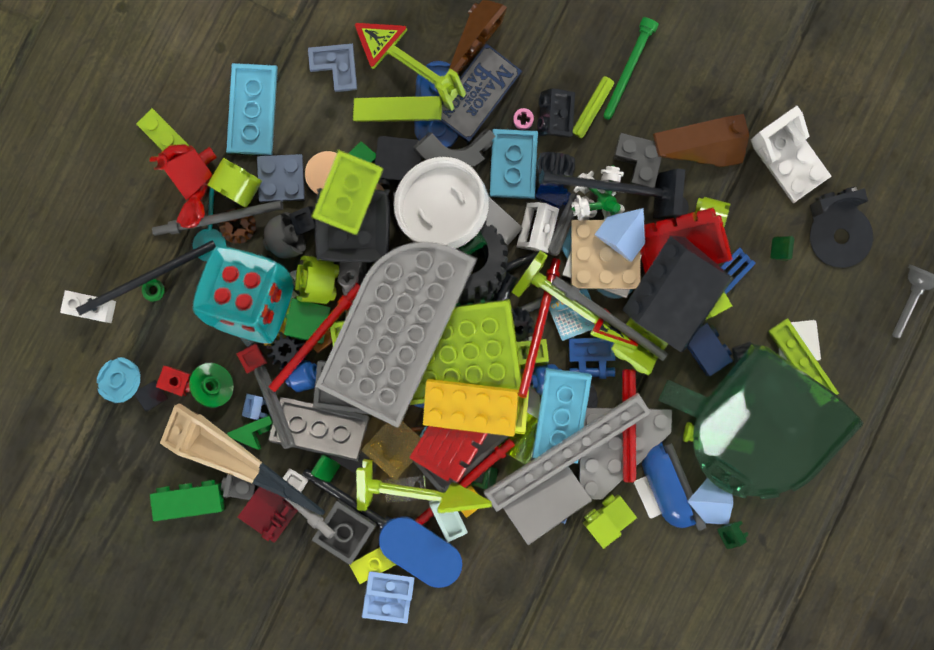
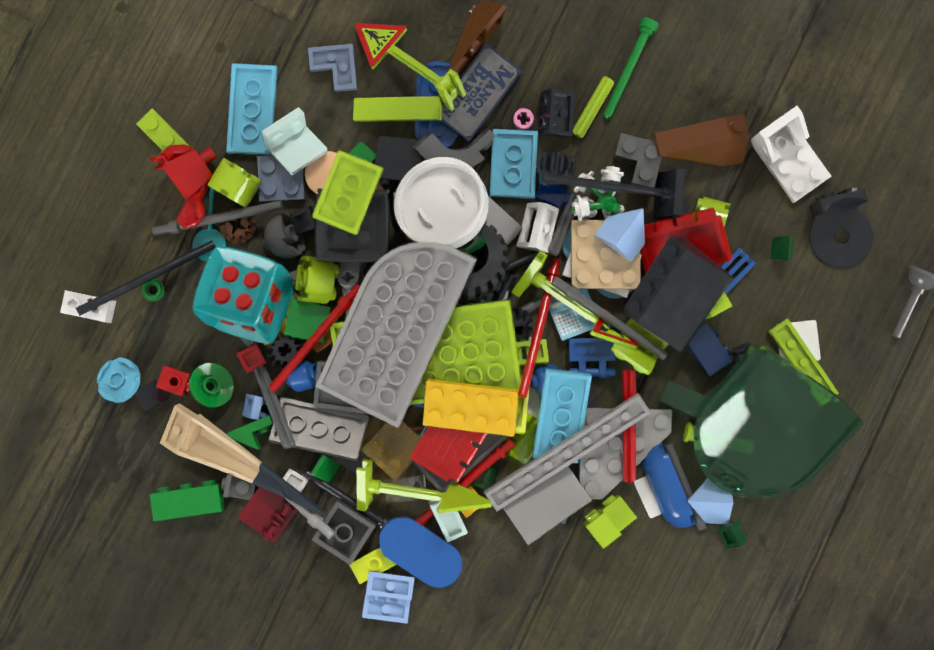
(293, 142): none -> light aqua bracket

